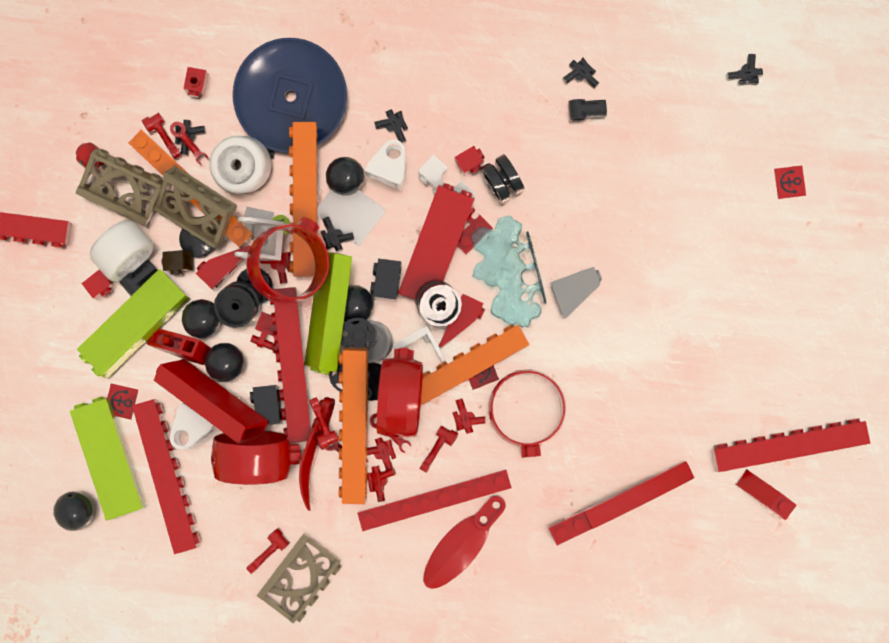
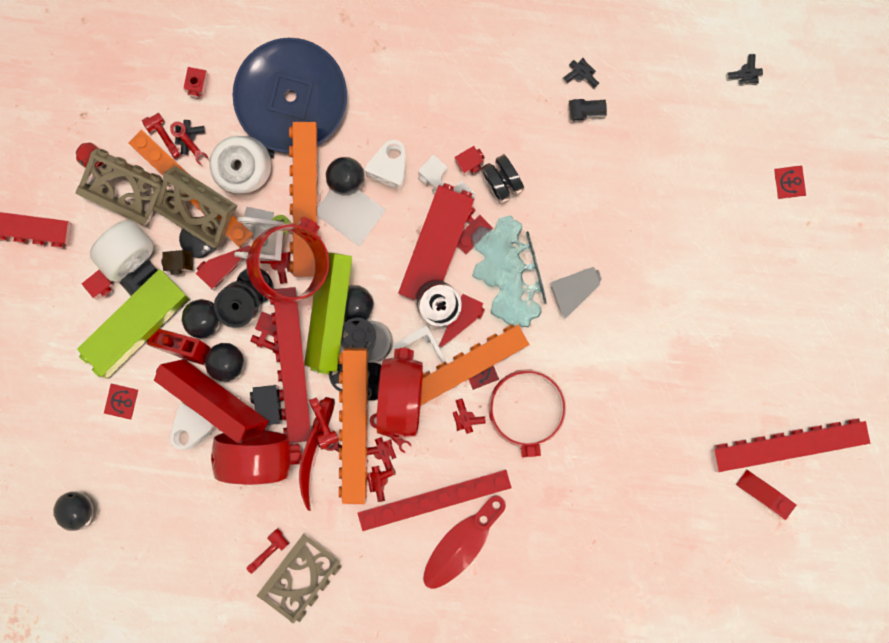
(107, 458): lime brick -> none
(165, 476): red brick -> none
(334, 237): black piece -> none
(386, 280): black brick -> none
(393, 123): black piece -> none
(445, 436): red brick -> none
(621, 504): red slope -> none

